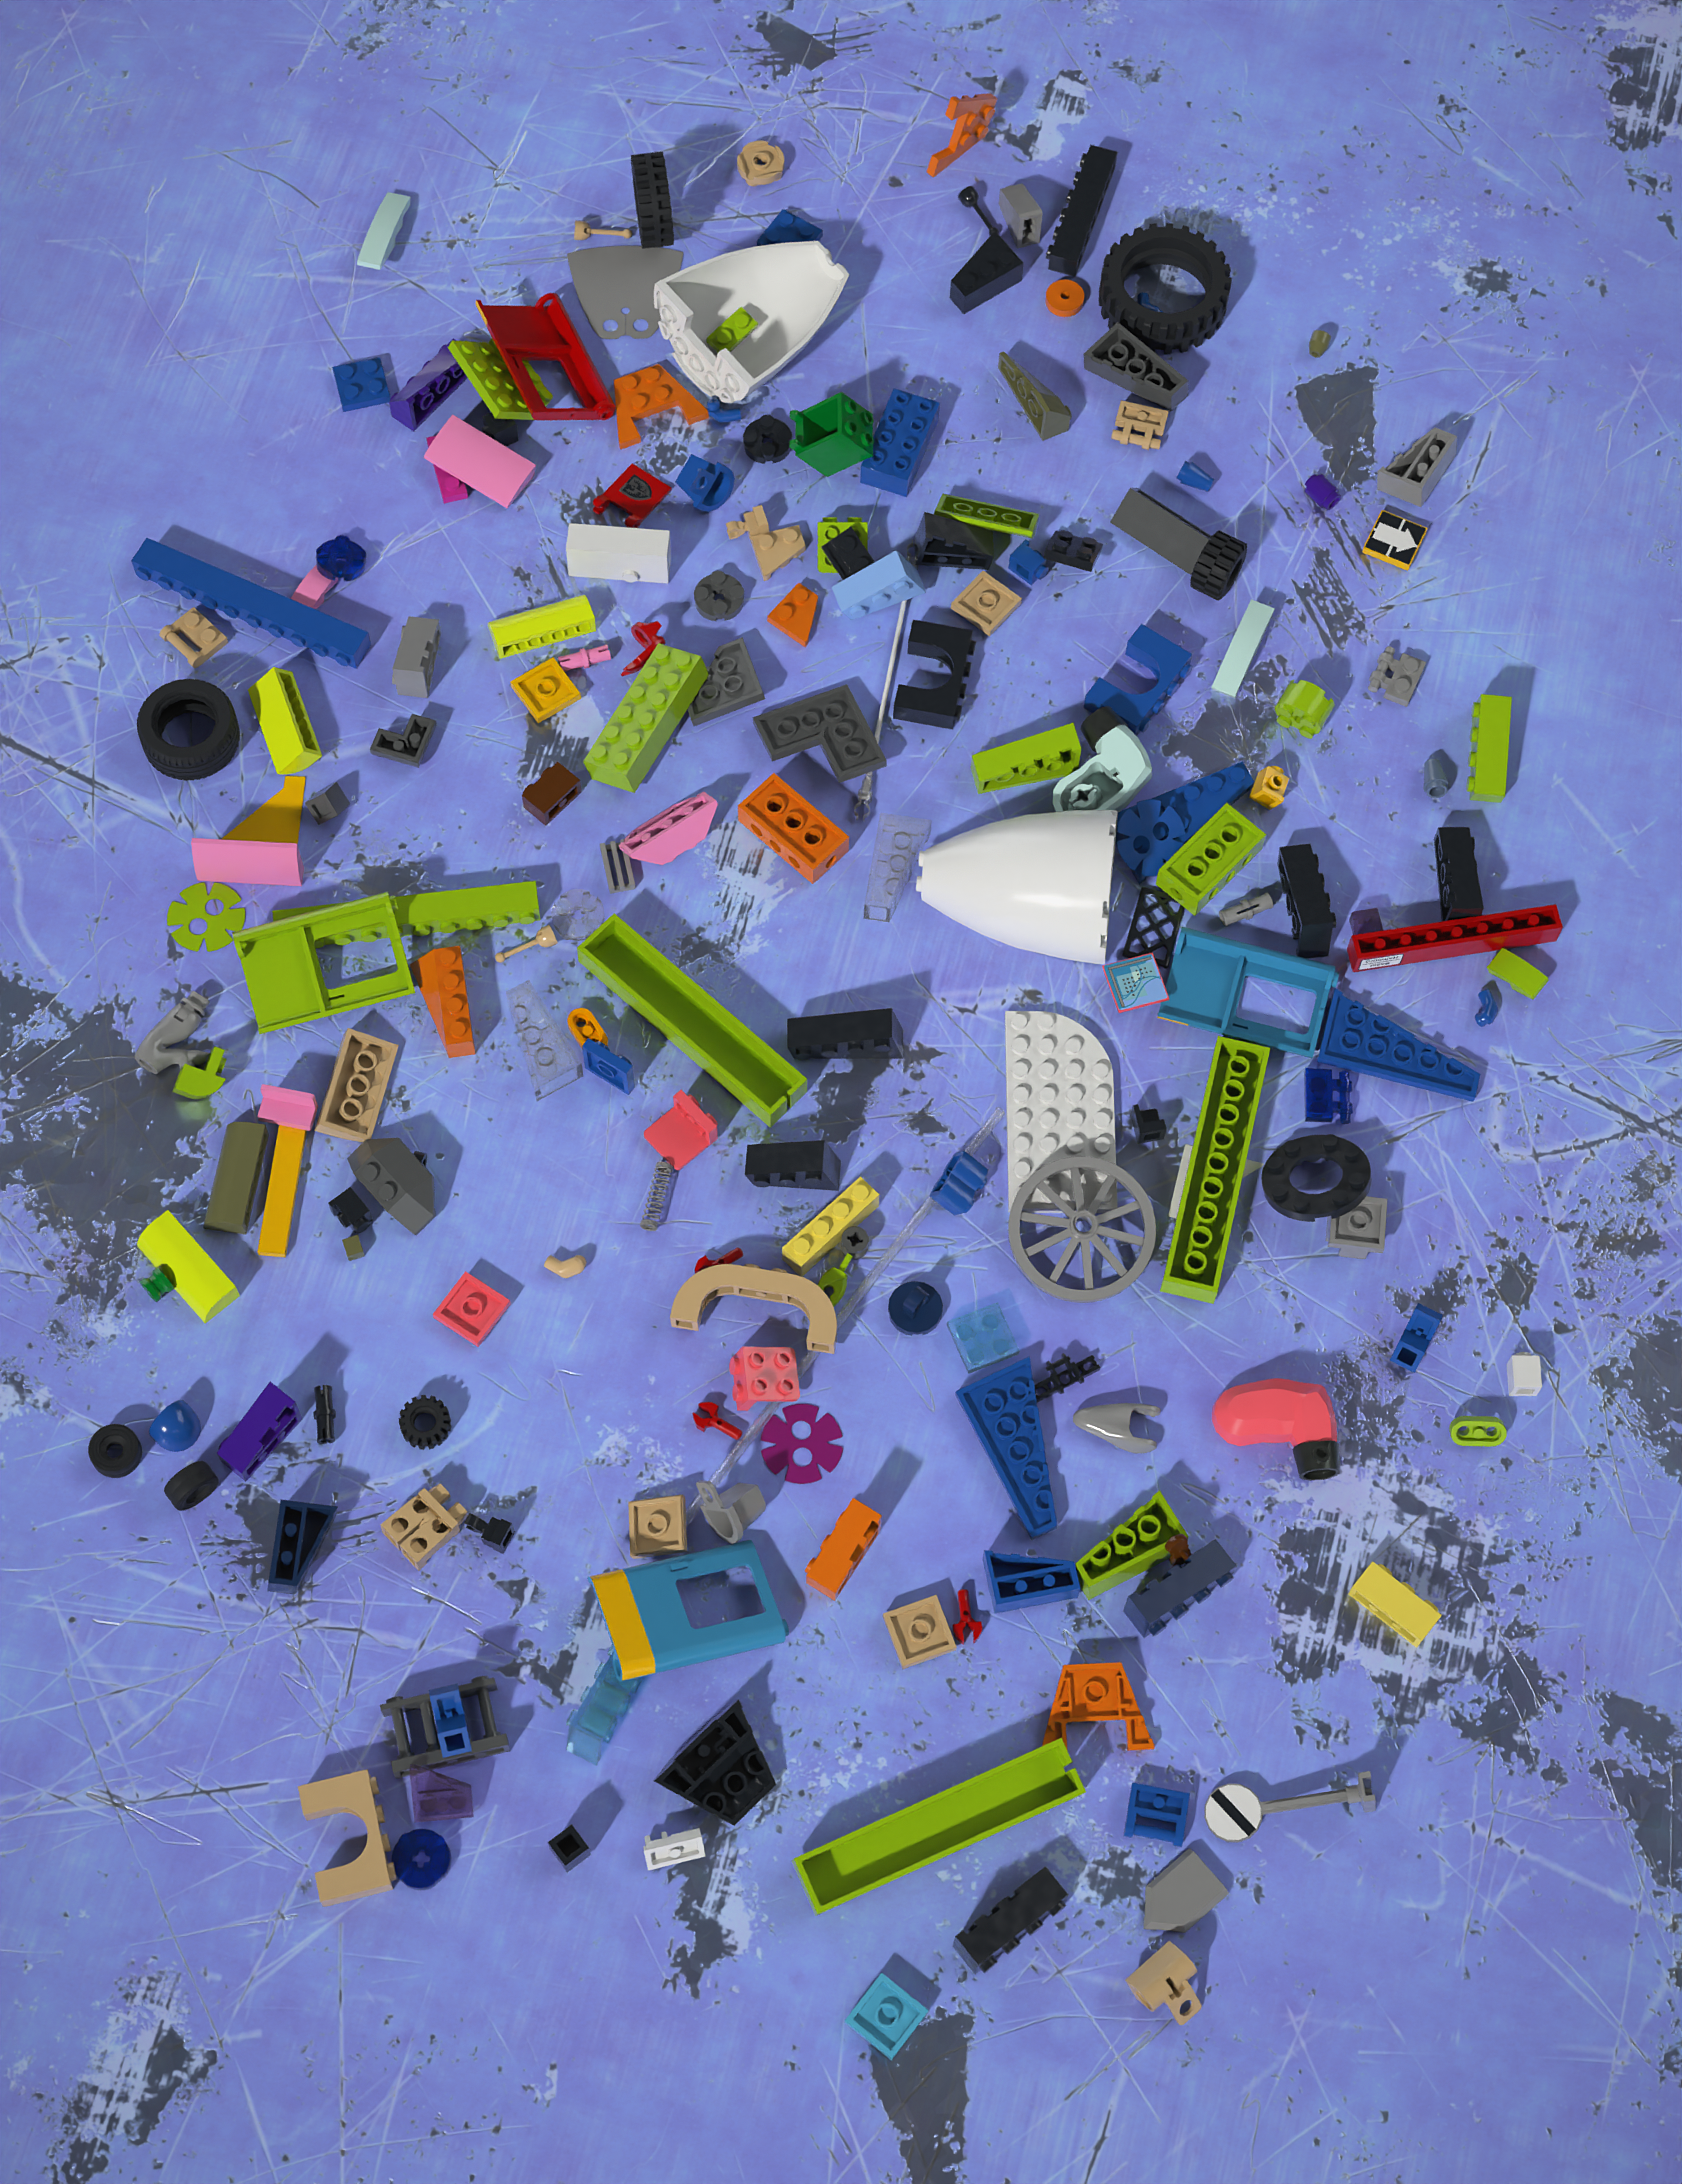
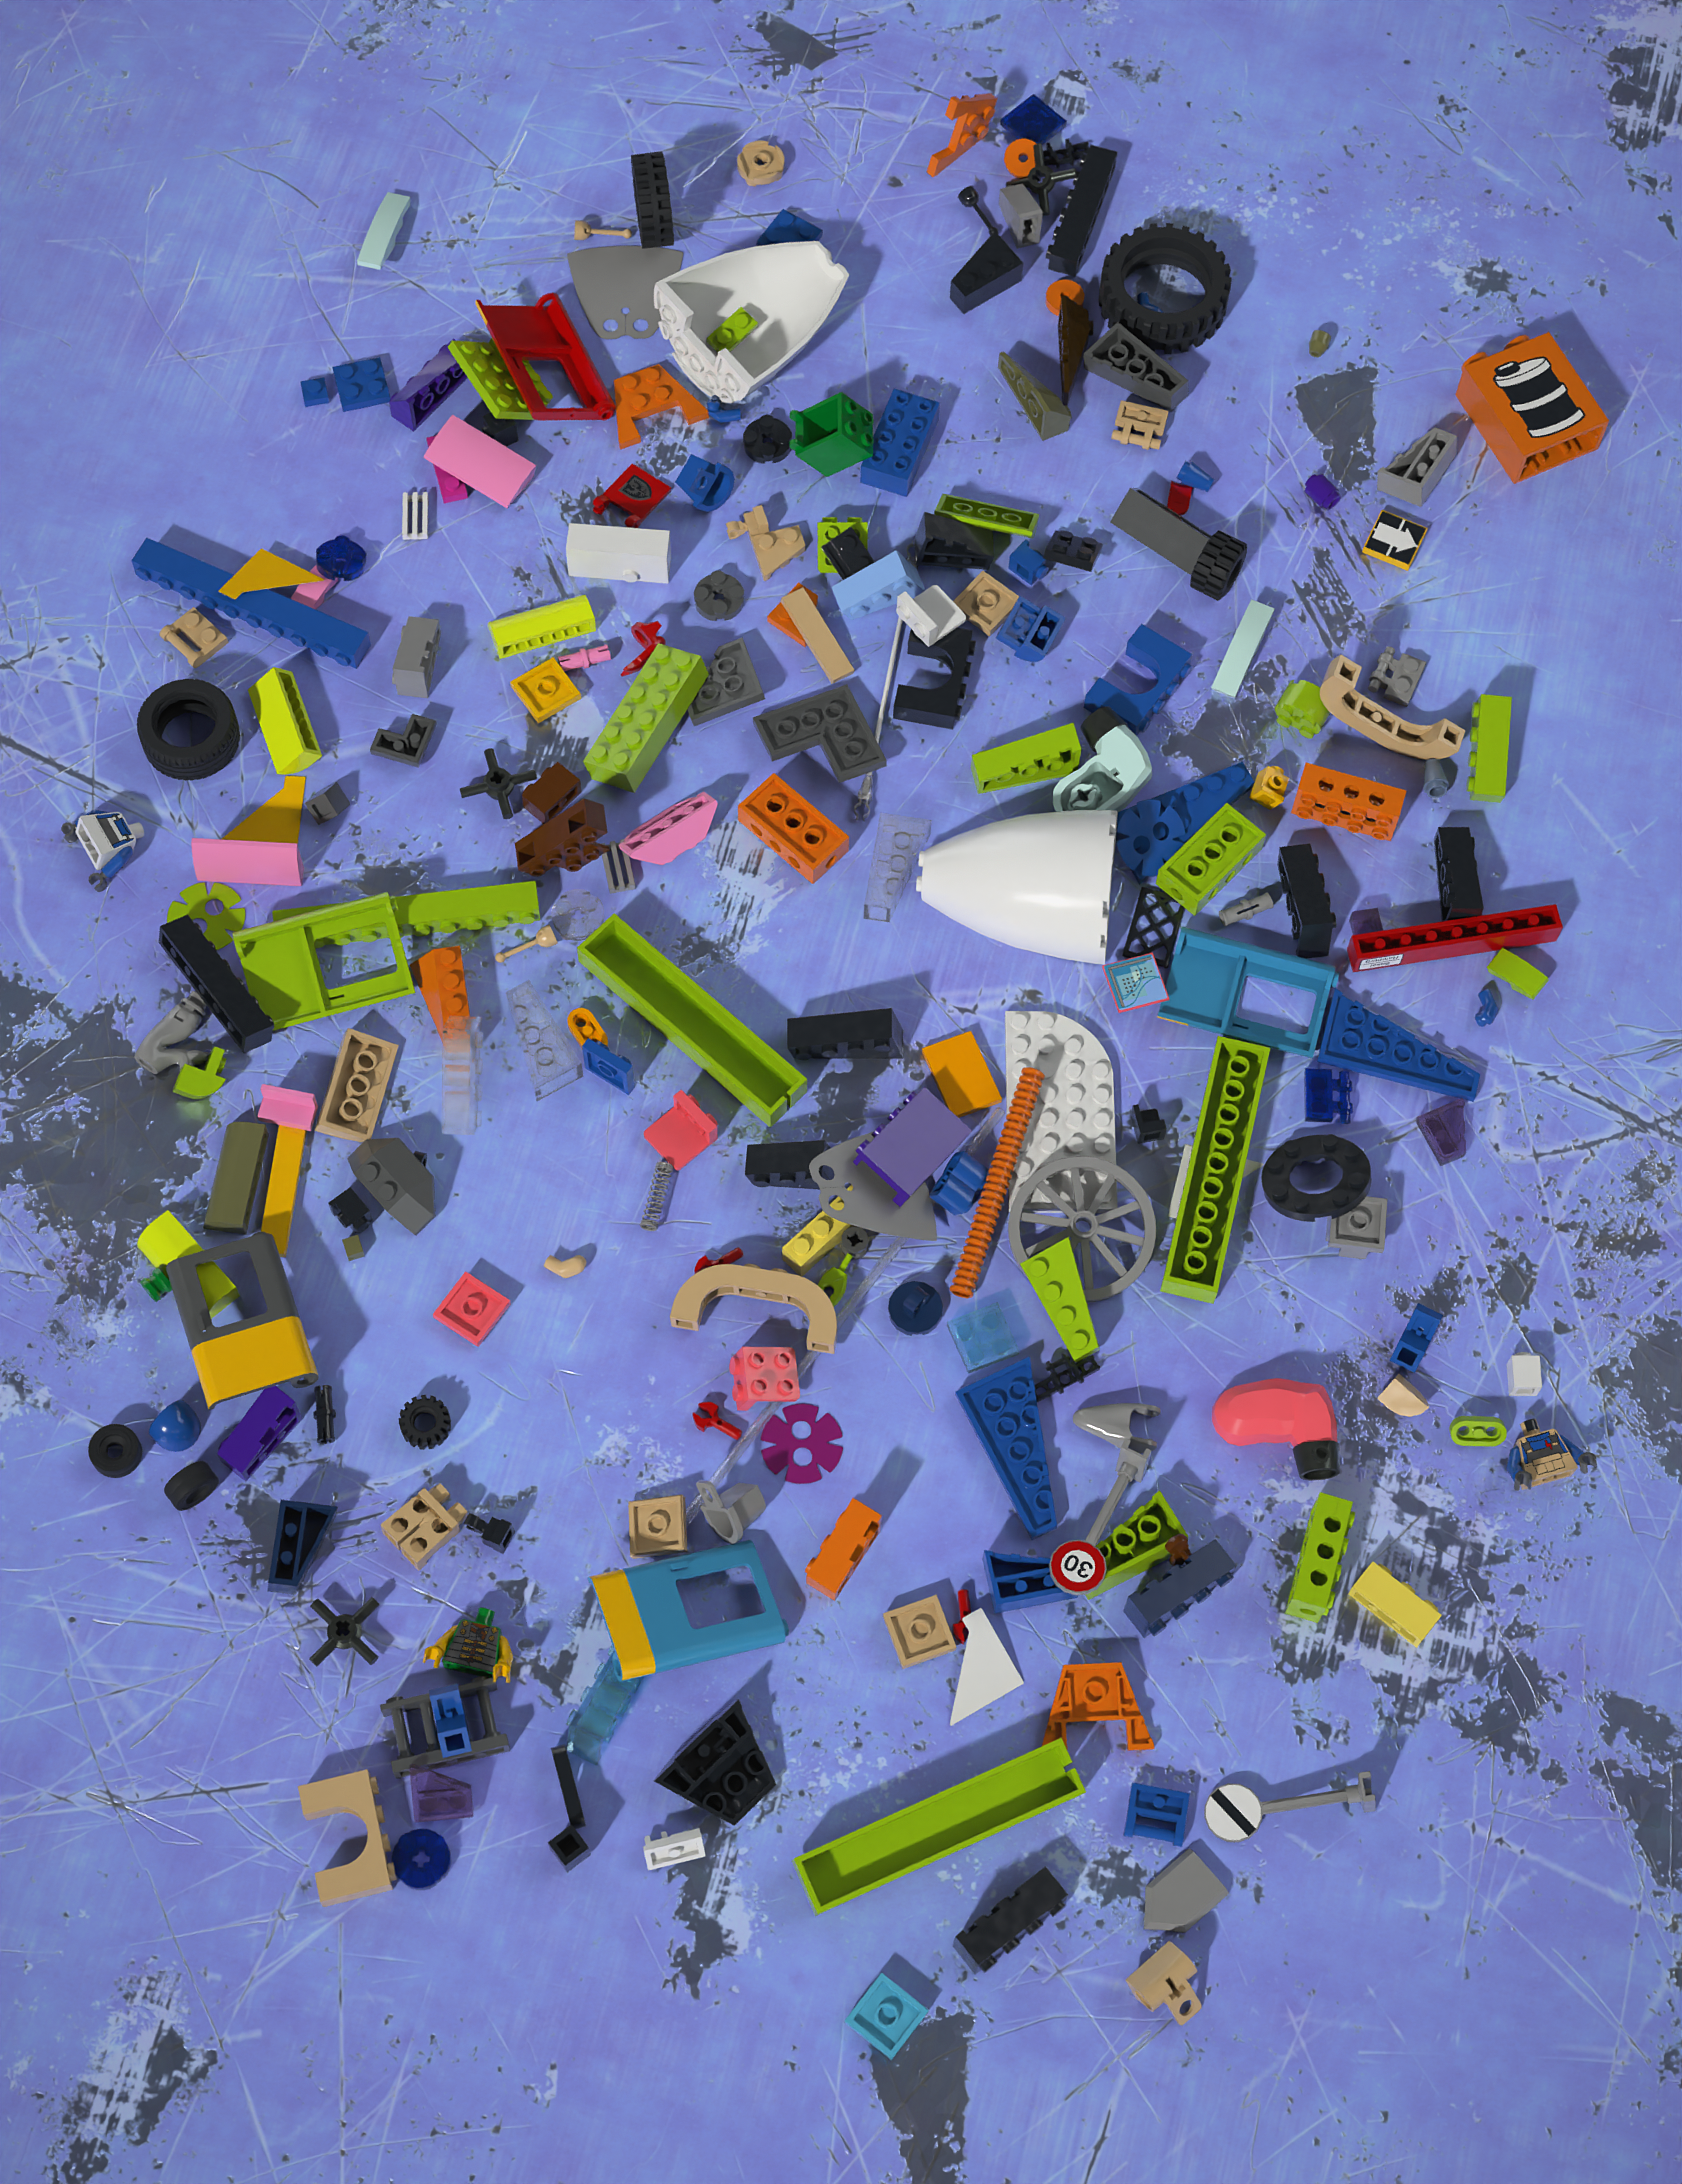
(106, 840): none -> torso
(216, 983): none -> black brick
(252, 1351): none -> piece
(266, 572): none -> yellow sticker
(314, 392): none -> blue plate
(340, 1641): none -> pearl dark grey bar
(415, 498): none -> white tile
(461, 1075): none -> clear wedge
(474, 1648): none -> torso
(498, 791): none -> pearl dark grey bar
(564, 840): none -> reddish brown piece
(568, 1786): none -> black beam
(817, 635): none -> tan tile
(871, 1200): none -> light grey piece
(913, 1143): none -> panel
(930, 614): none -> white bracket
(961, 1074): none -> light orange tile
(985, 1669): none -> white sticker
(997, 1182): none -> orange piece
(1012, 155): none -> orange piece
(1030, 629): none -> blue brick
(1033, 121): none -> clear blue tile
(1048, 183): none -> pearl dark grey bar
(1060, 1289): none -> lime wedge
(1069, 156): none -> black piece
(1073, 341): none -> dark brown wedge
(1078, 1564): none -> piece
(1179, 498): none -> red piece
(1319, 1558): none -> lime brick
(1349, 794): none -> orange brick
(1381, 725): none -> tan arch
(1403, 1398): none -> tan brick
(1445, 1131): none -> clear purple wing
(1530, 406): none -> orange brick
(1544, 1457): none -> torso

